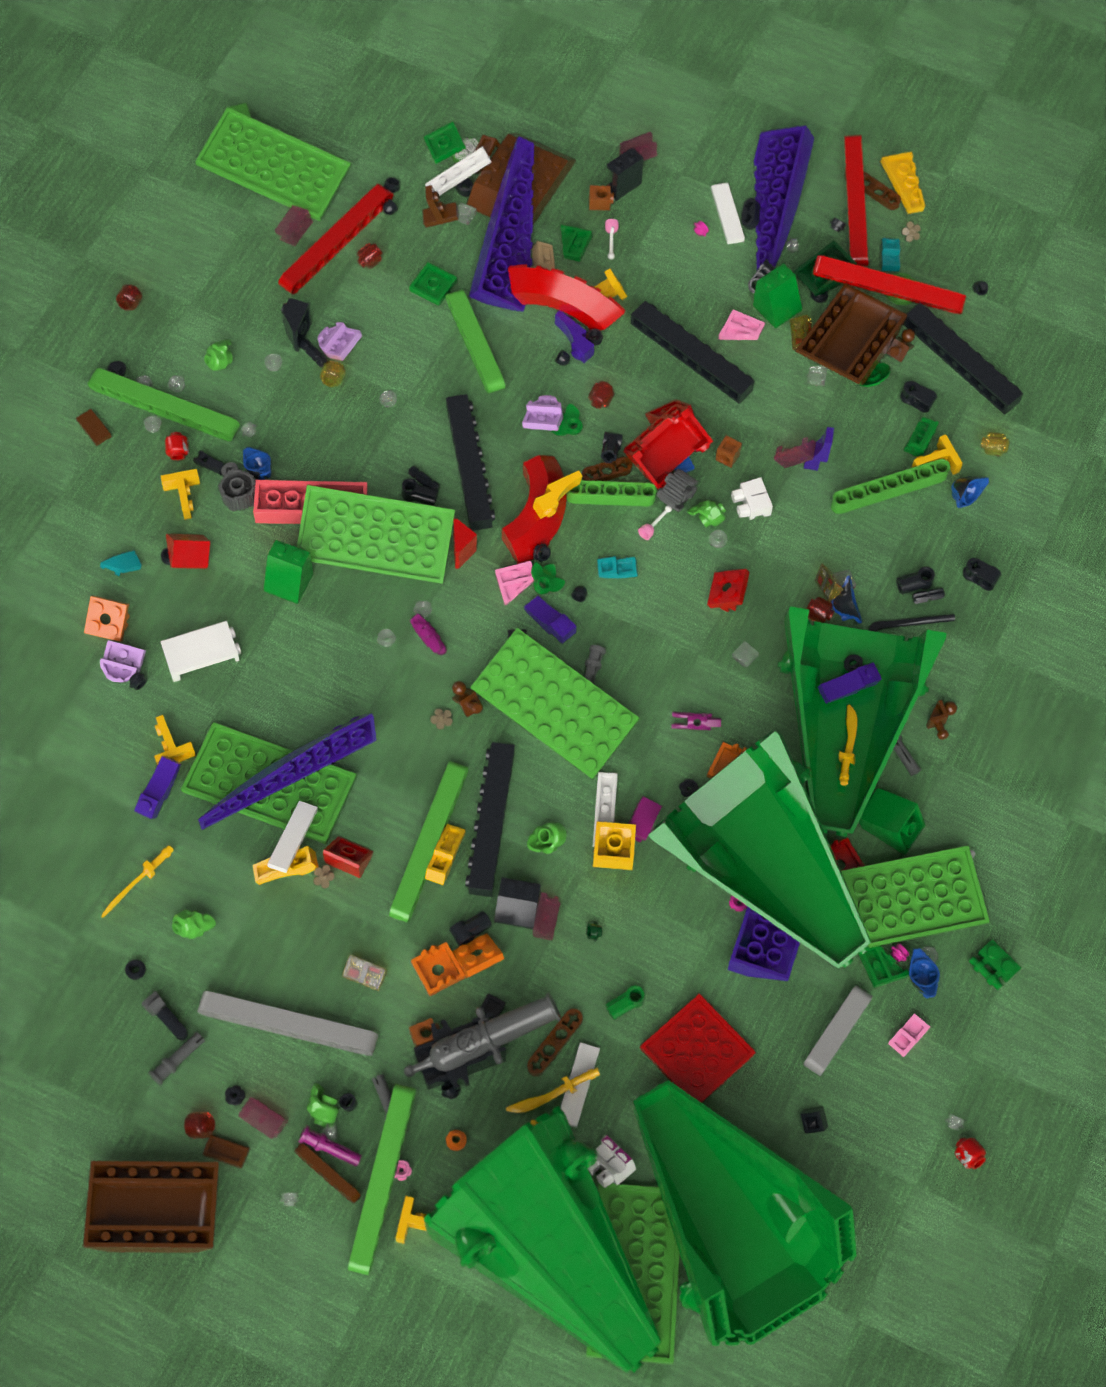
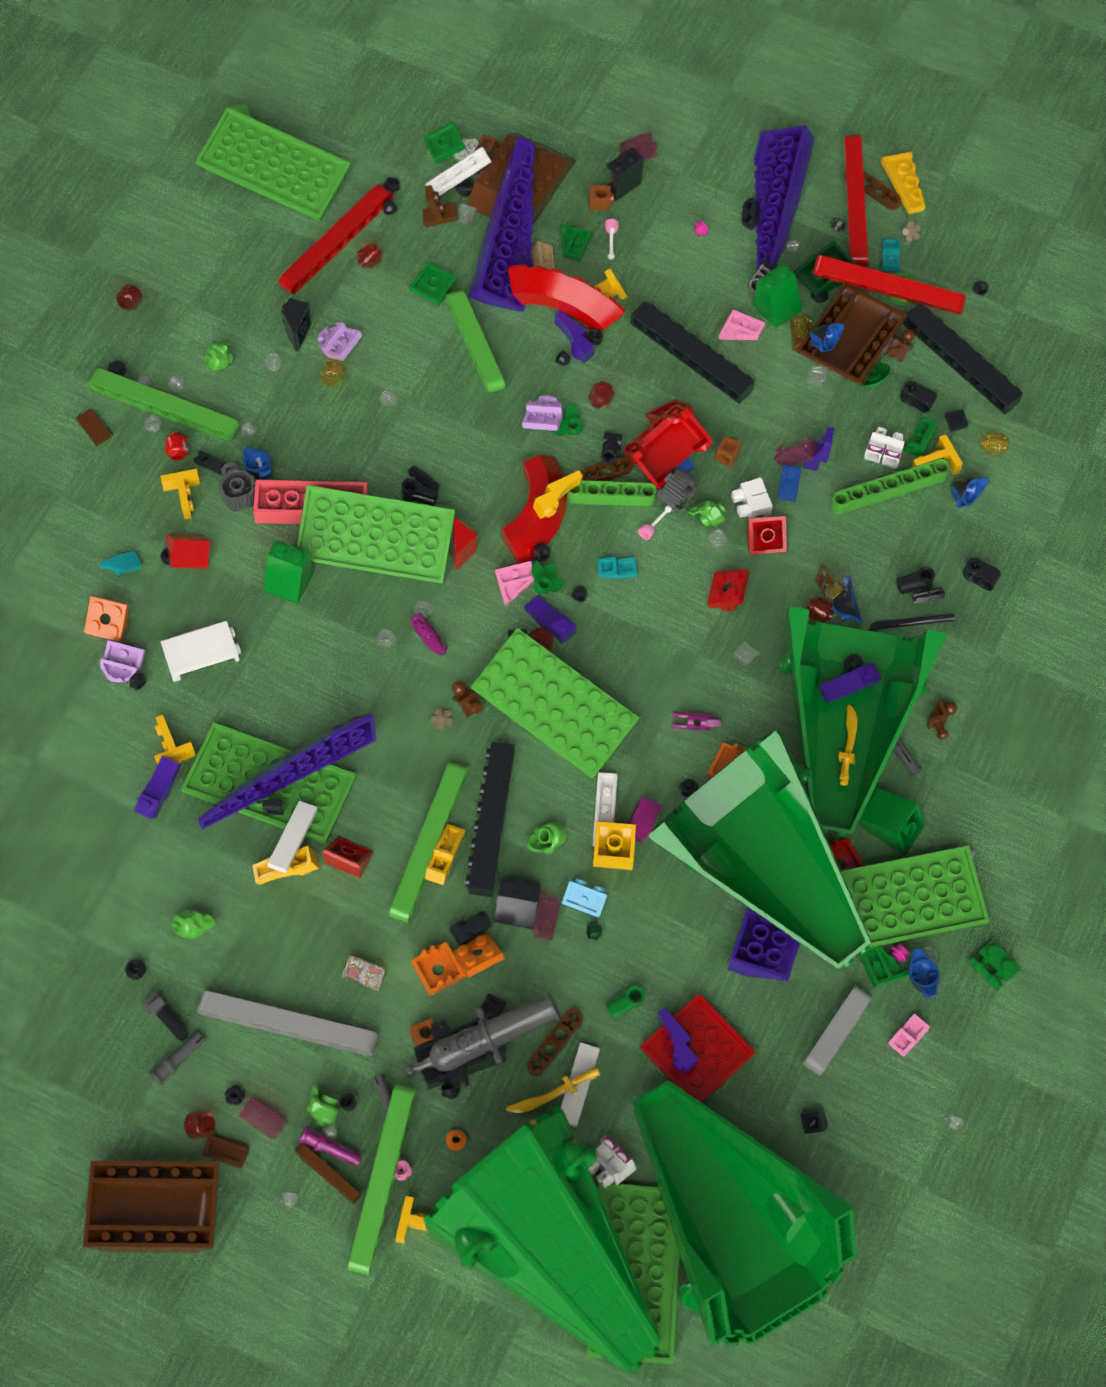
(148, 870): yellow sword -> none
(273, 807): none -> black tile
(294, 225): clear pink hinge -> none
(313, 352): black axle -> none
(324, 876): dark tan plant -> none
(469, 462): black brick -> none
(542, 637): none -> clear red head
(585, 897): none -> medium azure bracket
(593, 663): dark grey pin -> none
(683, 1058): none -> dark purple slope
(727, 213): white tile -> none
(734, 905): dark pink plate -> none
(766, 534): none -> red slope
(789, 483): none -> blue plate
(826, 336): none -> blue hat
(892, 446): none -> white hips
(956, 420): none -> black tile
(970, 1153): red head -> none

